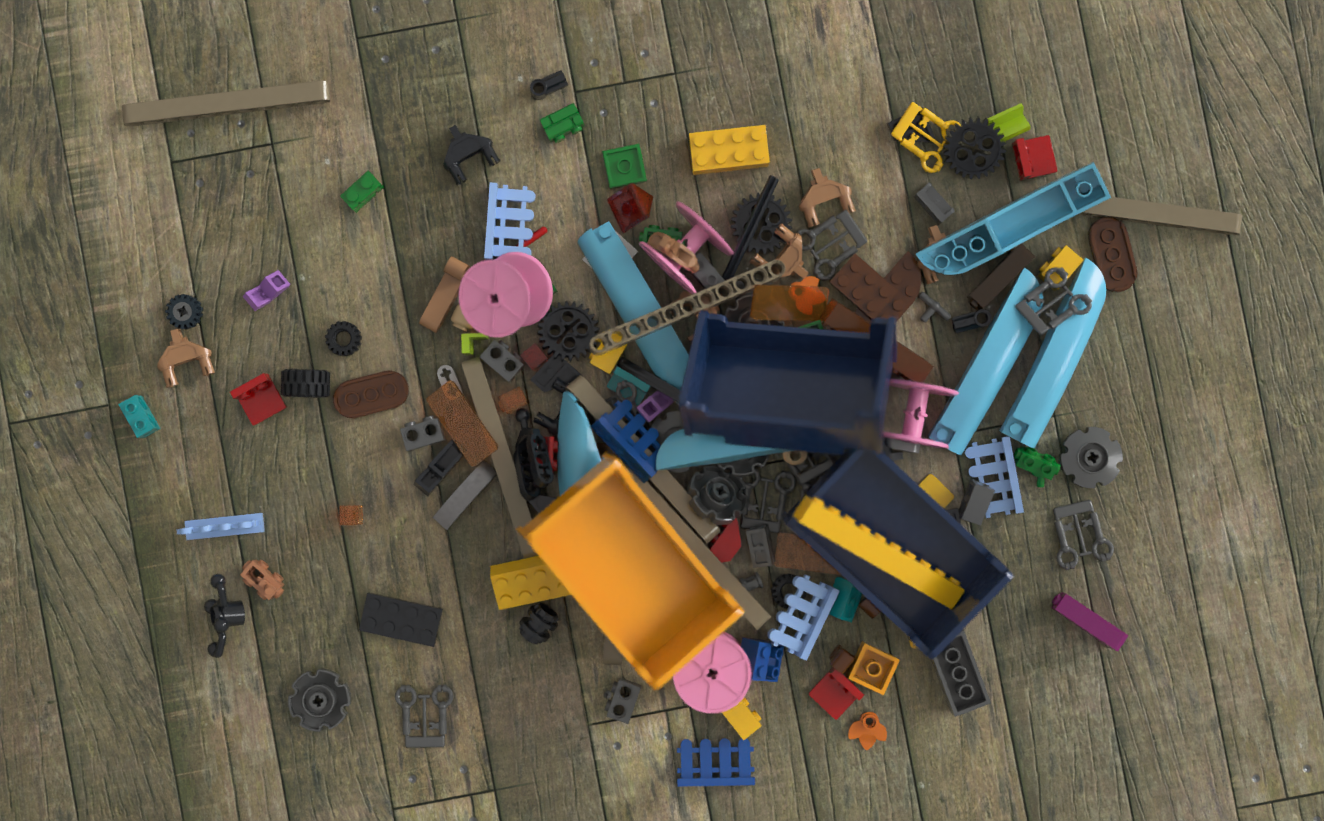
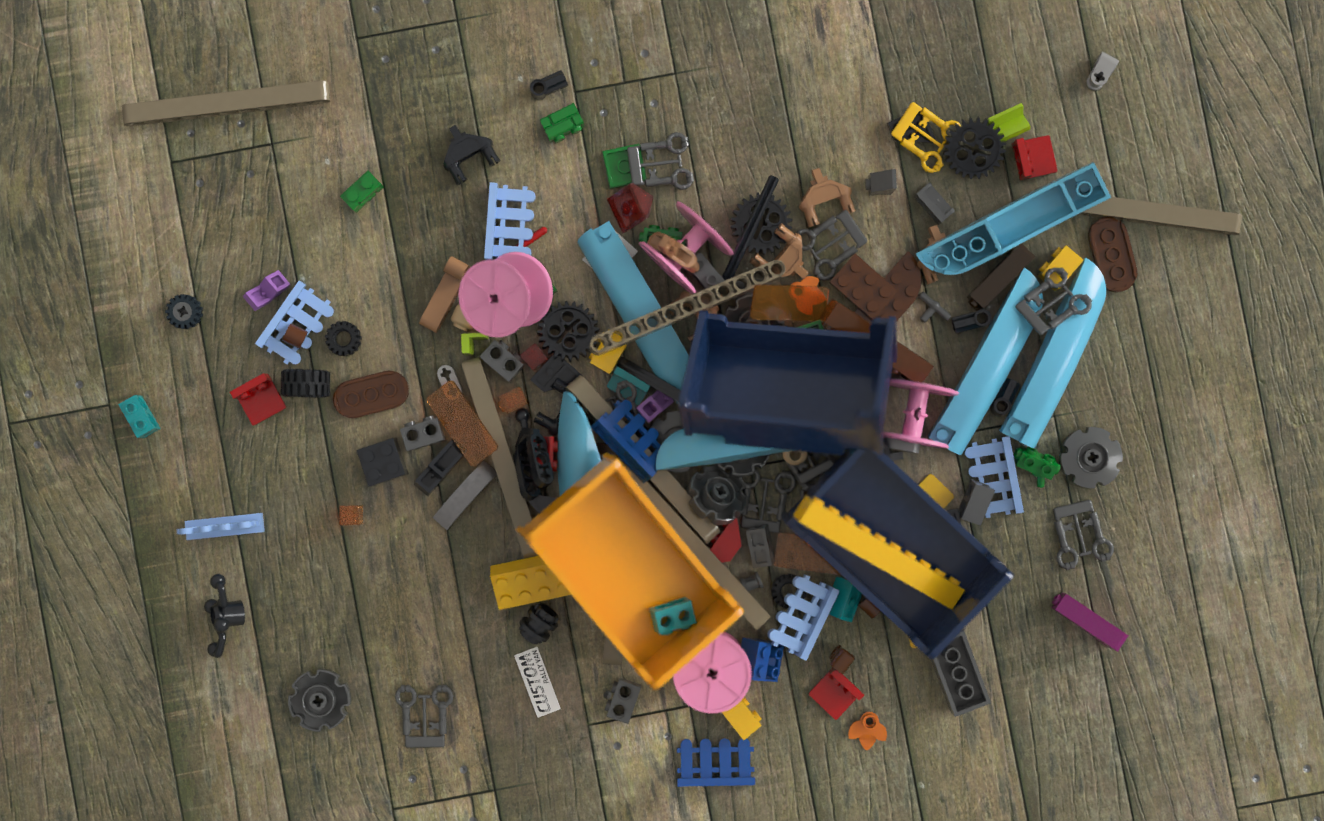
(182, 352): medium nougat connector -> none
(267, 584): nougat brick -> none
(295, 313): none -> light blue fence
(295, 336): none -> reddish brown brick
(382, 462): none -> black brick
(401, 619): black plate -> none
(537, 682): none -> white sticker
(635, 166): none -> dark grey piece
(672, 610): none -> teal brick
(729, 149): yellow brick -> none
(872, 668): light orange brick -> none
(881, 182): none -> dark grey slope
(1006, 396): none -> black piece
(1102, 69): none -> light grey piece

